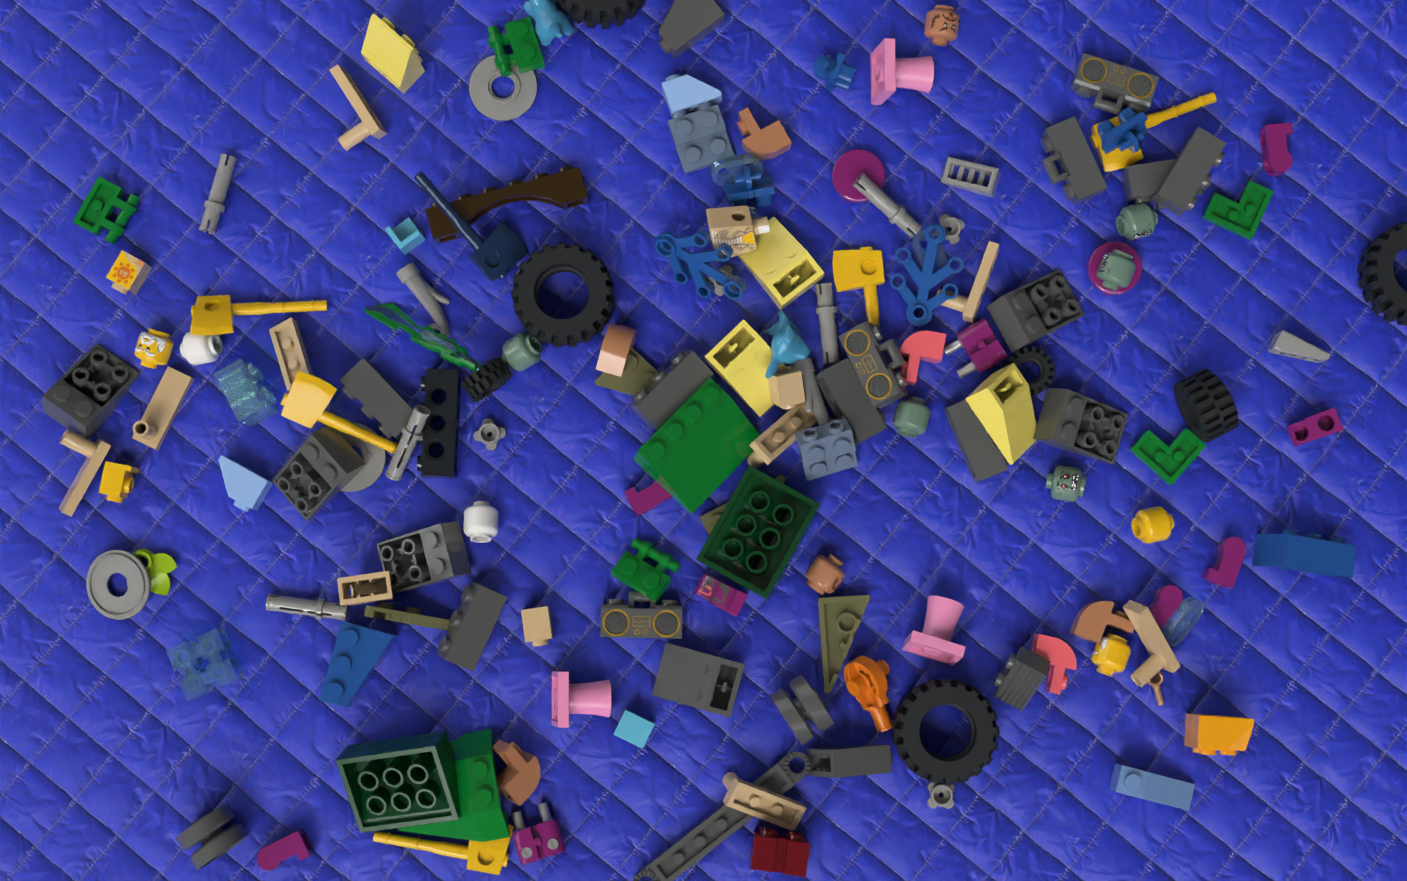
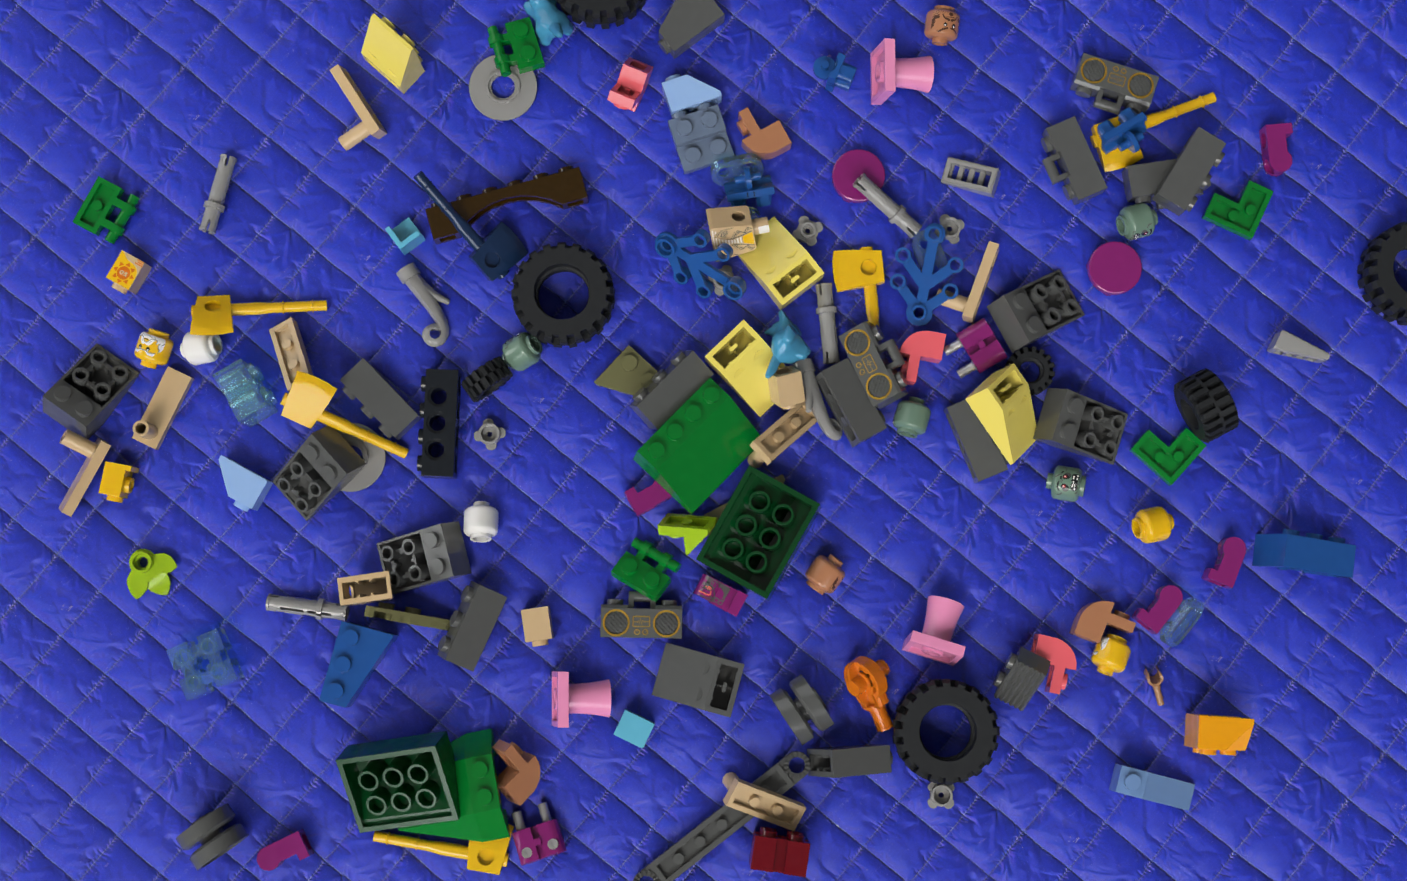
(138, 584): light grey piece -> none
(418, 418): light grey pin -> none
(425, 336): green sword -> none
(616, 349): nougat brick -> none
(630, 85): none -> coral brick
(691, 527): none -> lime slope
(809, 238): none -> light grey plate
(826, 449): sand blue plate -> none
(838, 624): olive wing -> none
(1116, 270): sand green head -> none
(1154, 641): tan piece -> none
(1315, 427): magenta leg -> none

